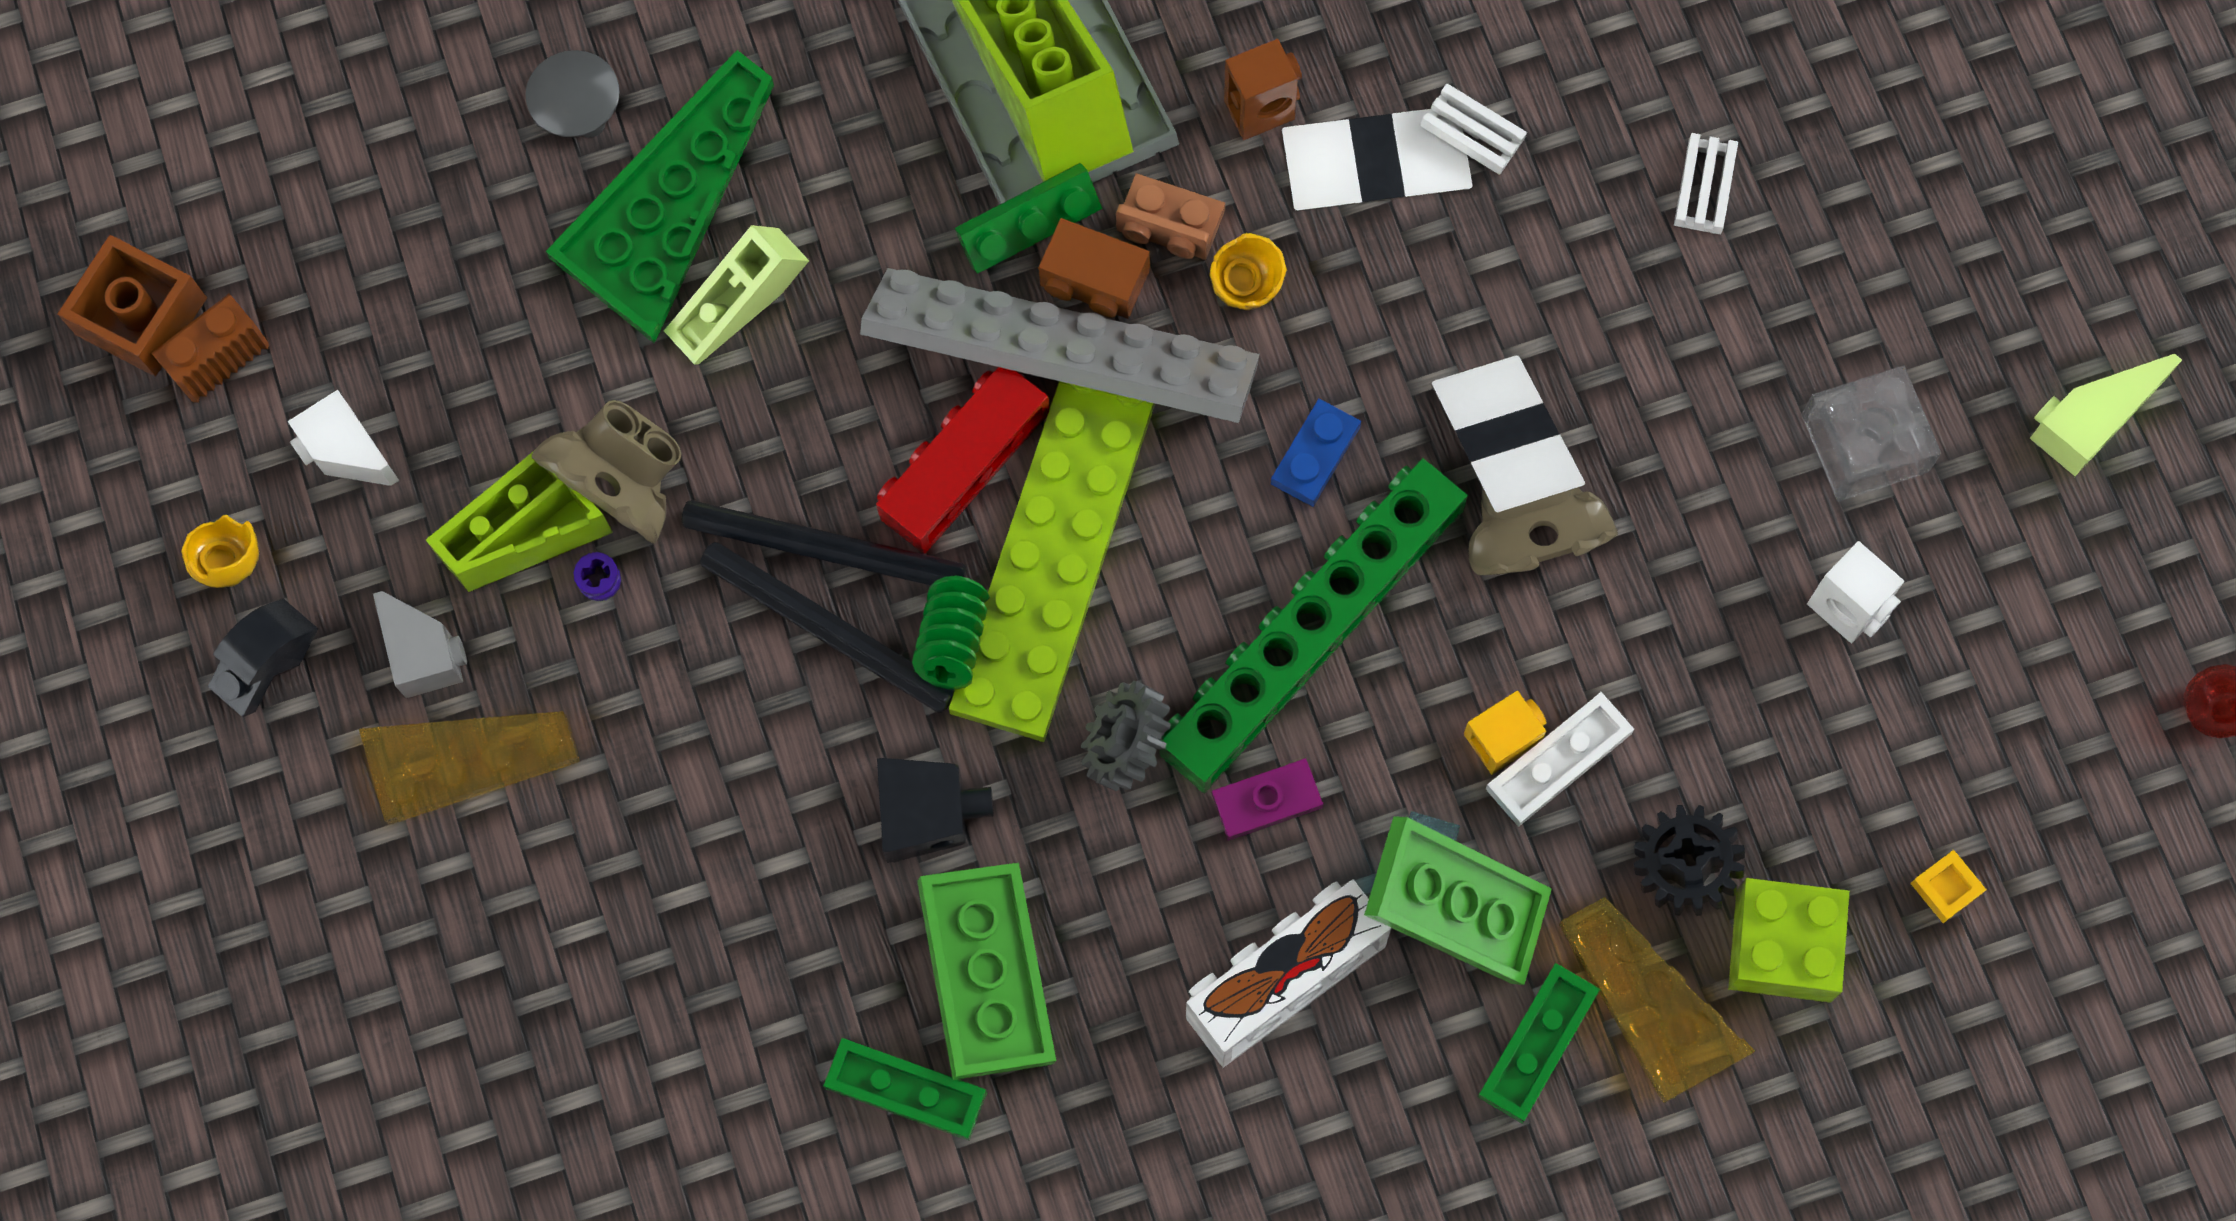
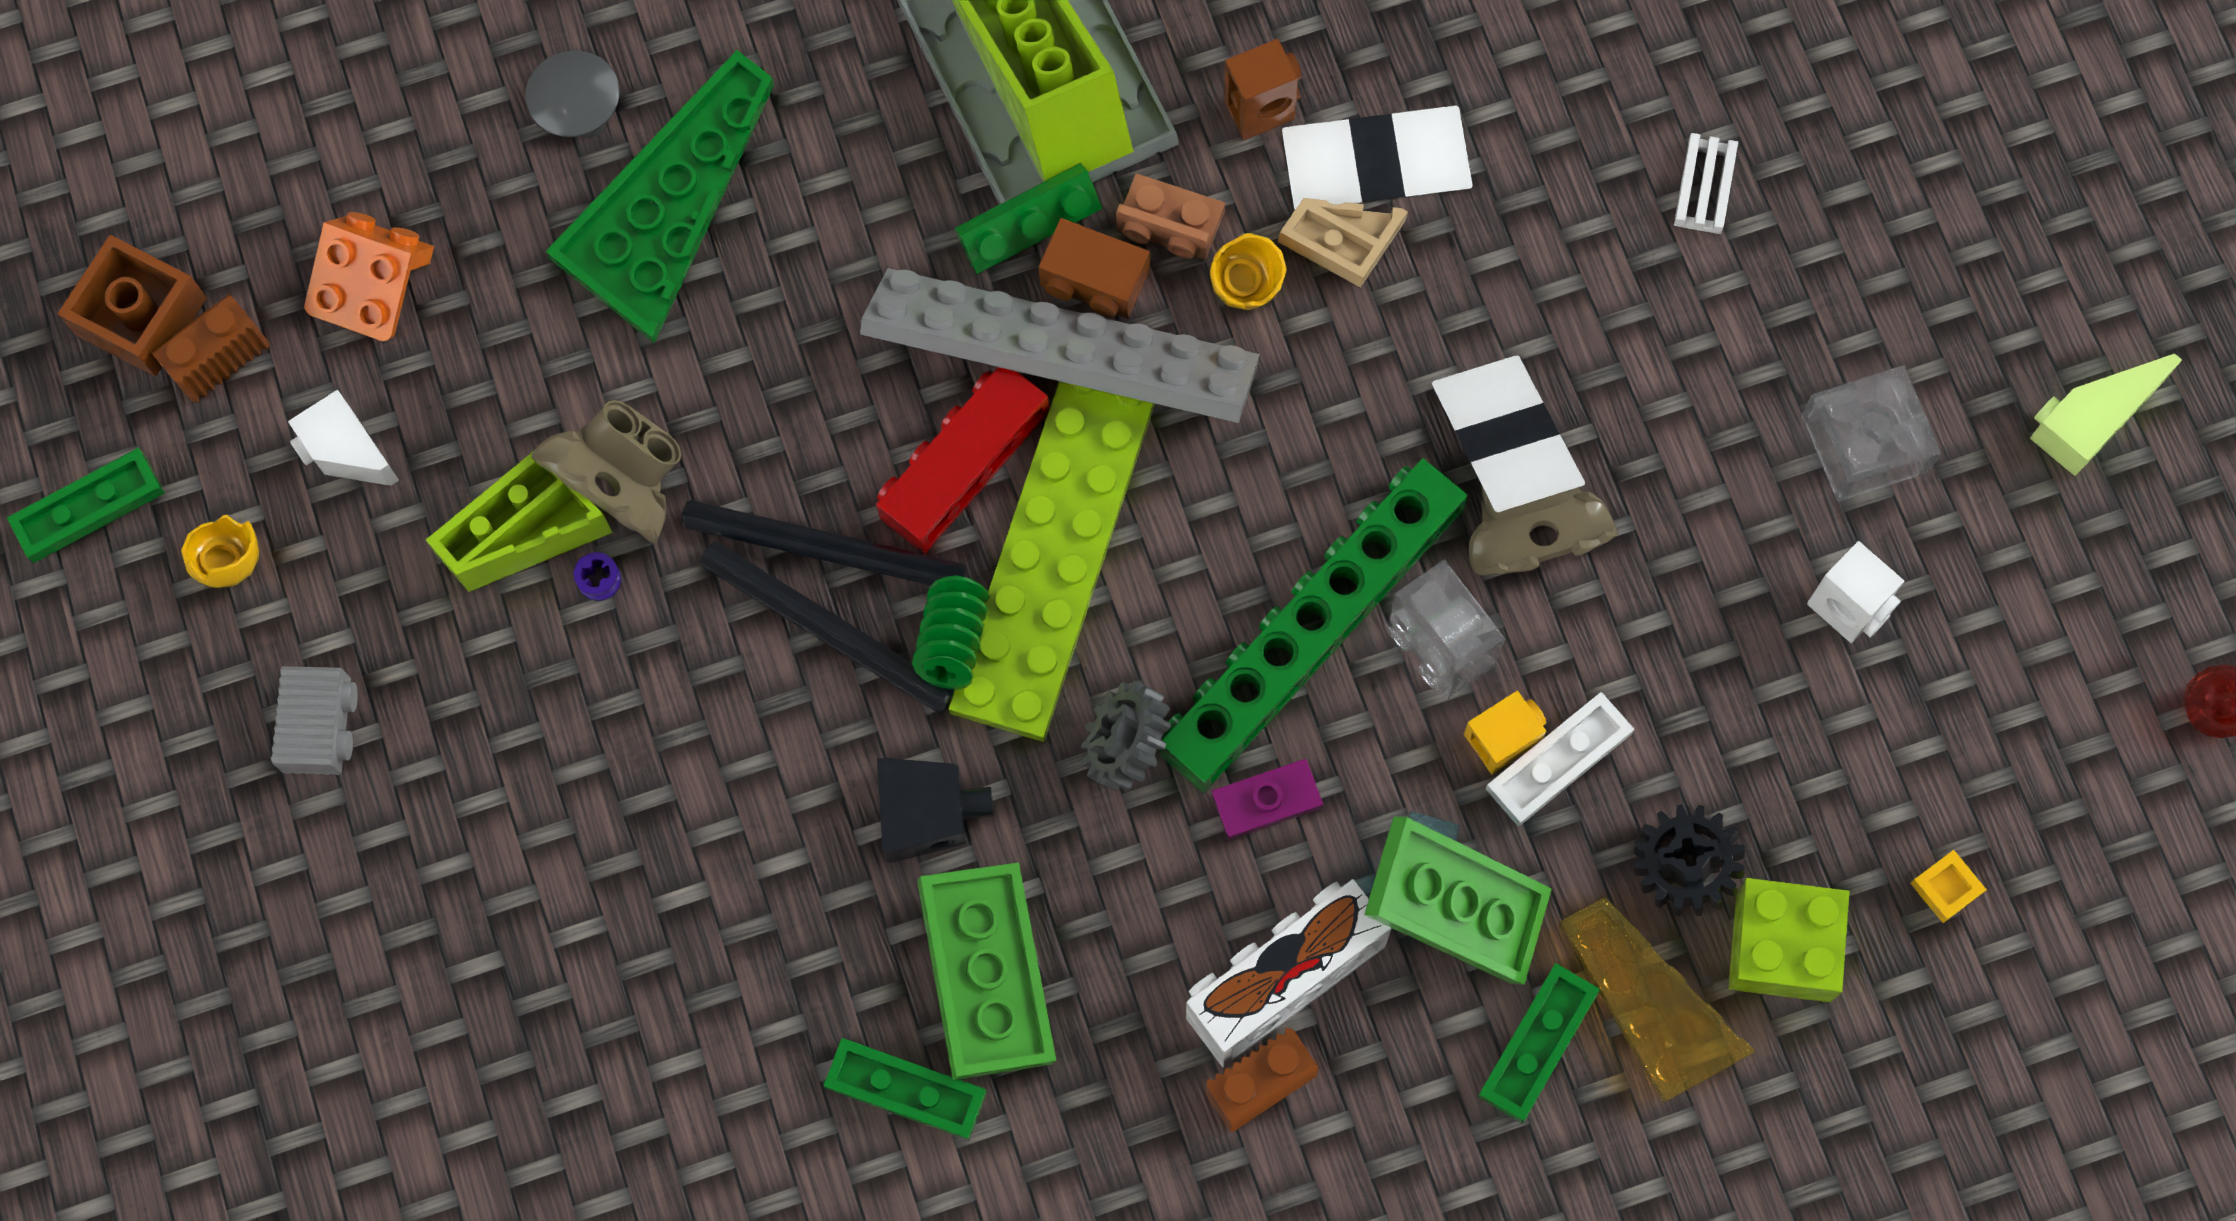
(85, 505): none -> green plate
(256, 650): black brick -> none
(313, 720): none -> light grey brick
(363, 274): none -> orange bracket
(418, 648): light grey slope -> none
(451, 761): clear yellow wing -> none
(736, 291): yellowish green slope -> none
(1261, 1079): none -> dark orange brick
(1315, 452): blue plate -> none
(1341, 236): none -> tan wing
(1445, 630): none -> clear brick
(1473, 112): white tile -> none

